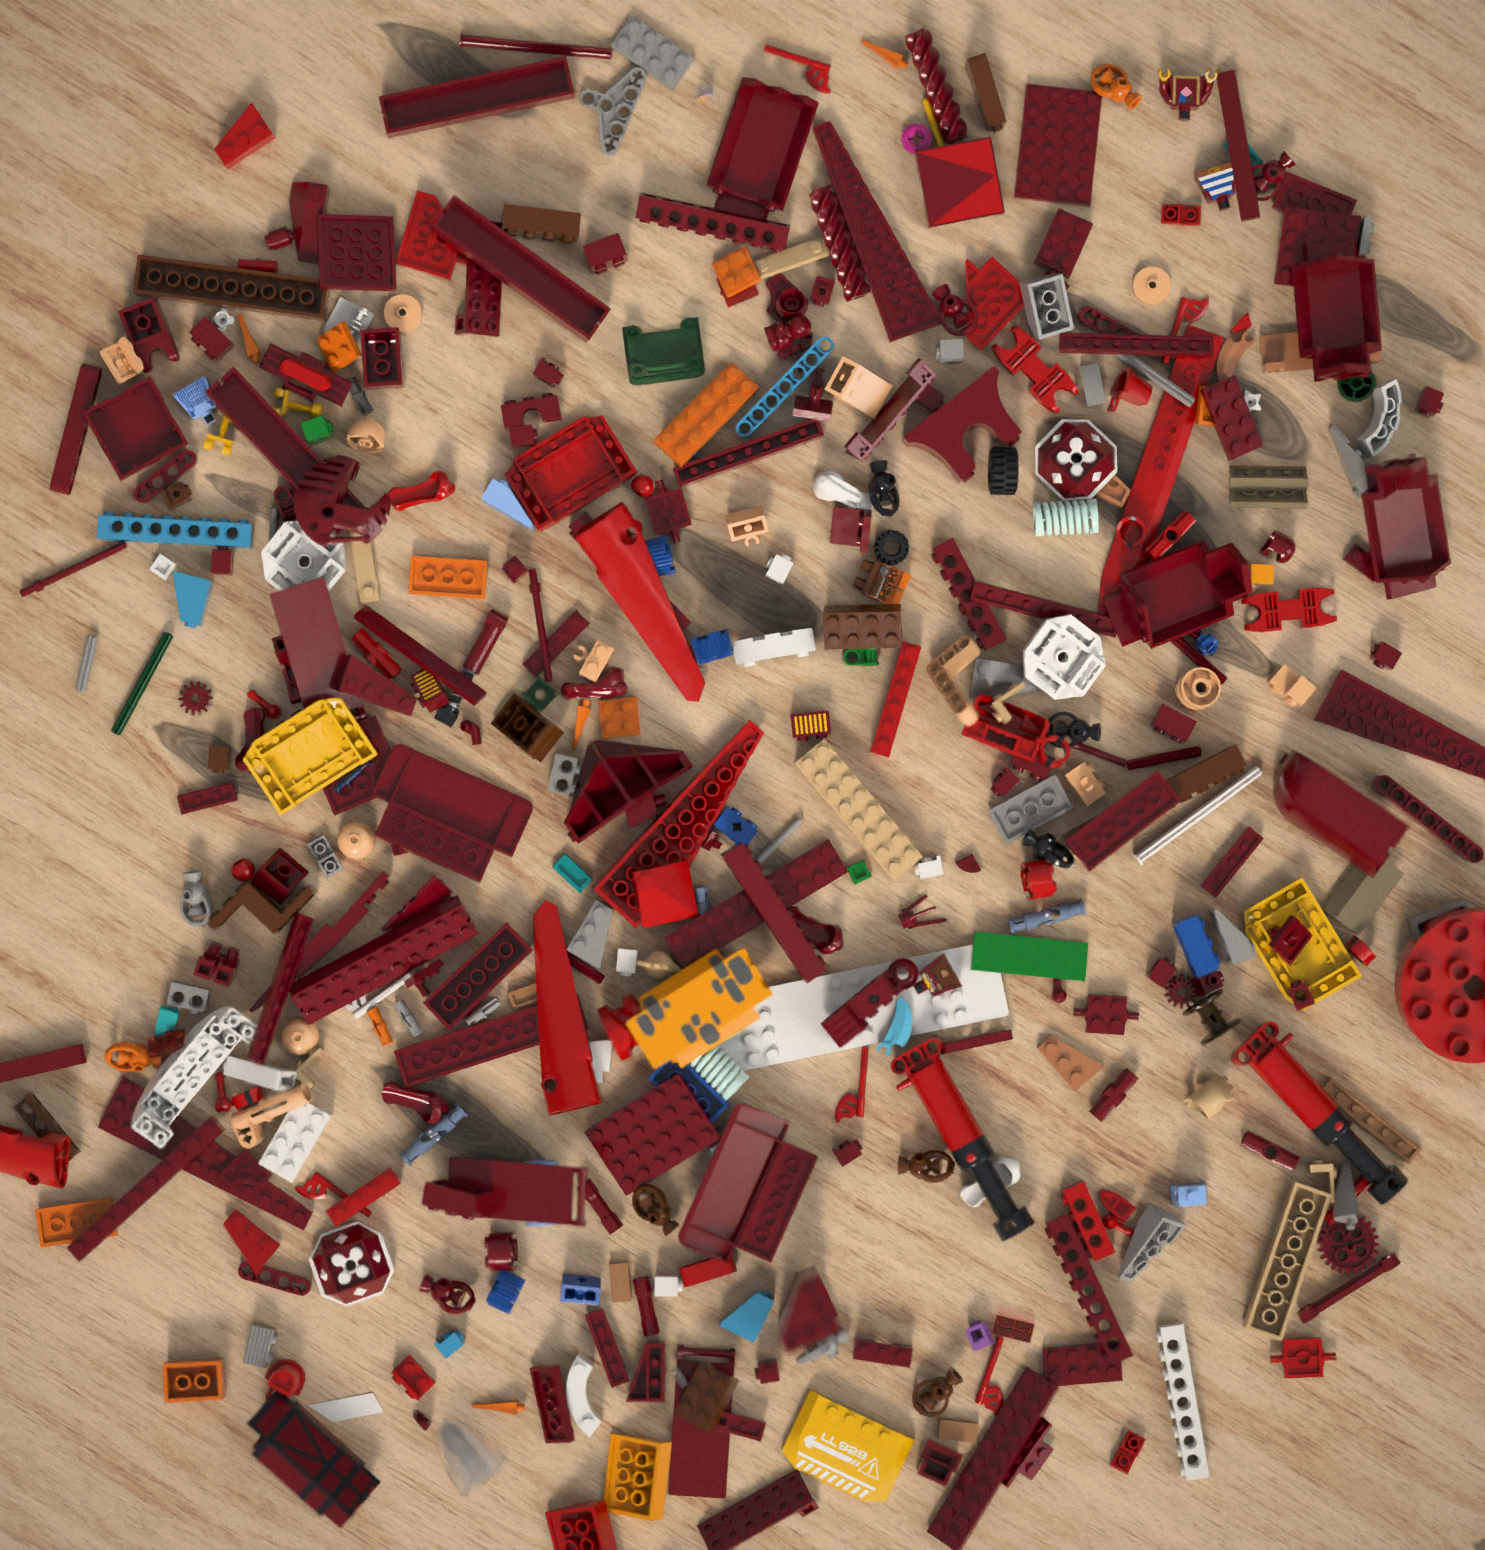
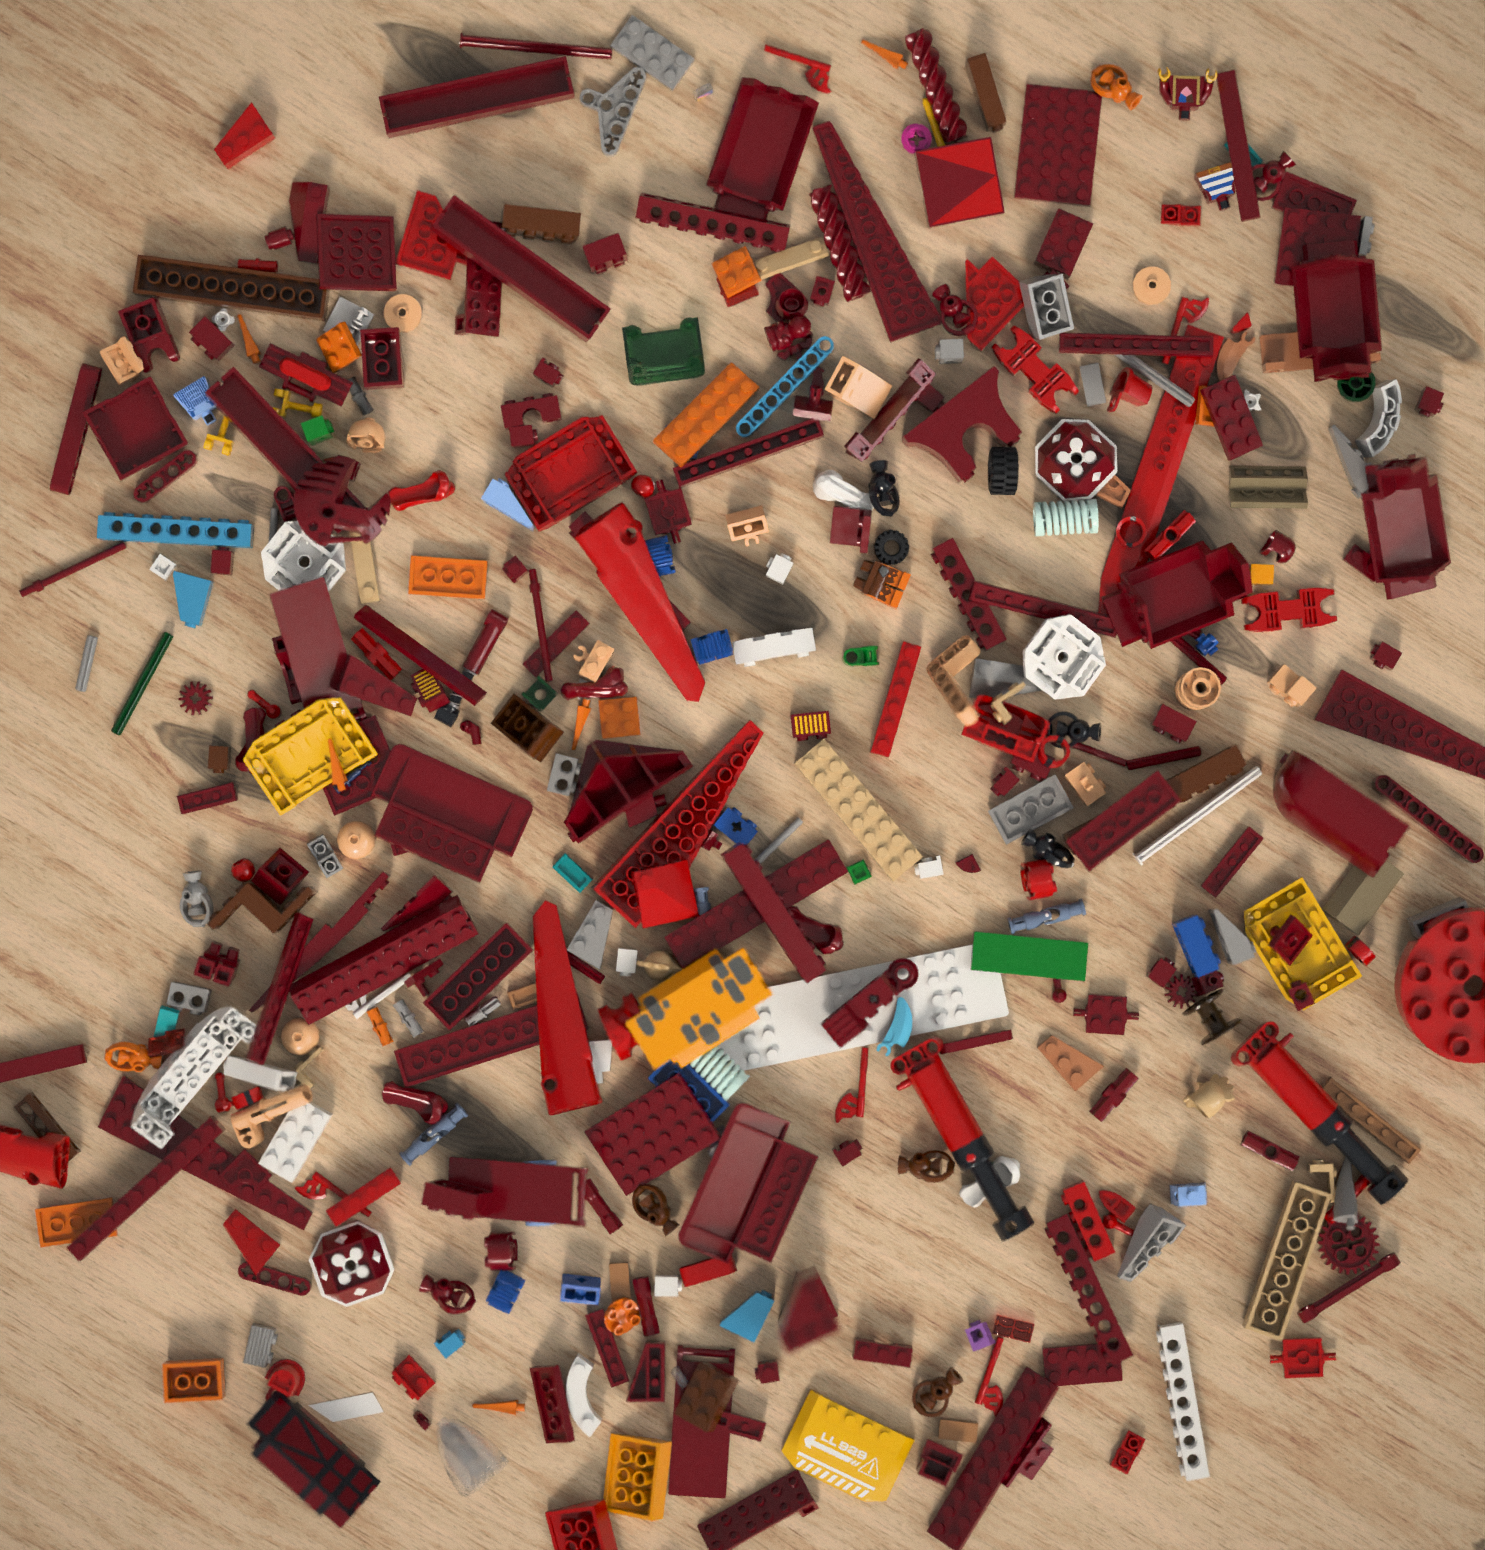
(174, 502): reddish brown brick -> none
(338, 774): none -> orange piece
(622, 1316): none -> orange dish
(826, 1346): light grey piece -> none
(862, 626): reddish brown brick -> none
(908, 918): dark red plant -> none
(937, 977): torso -> none
(1113, 325): dark red beam -> none

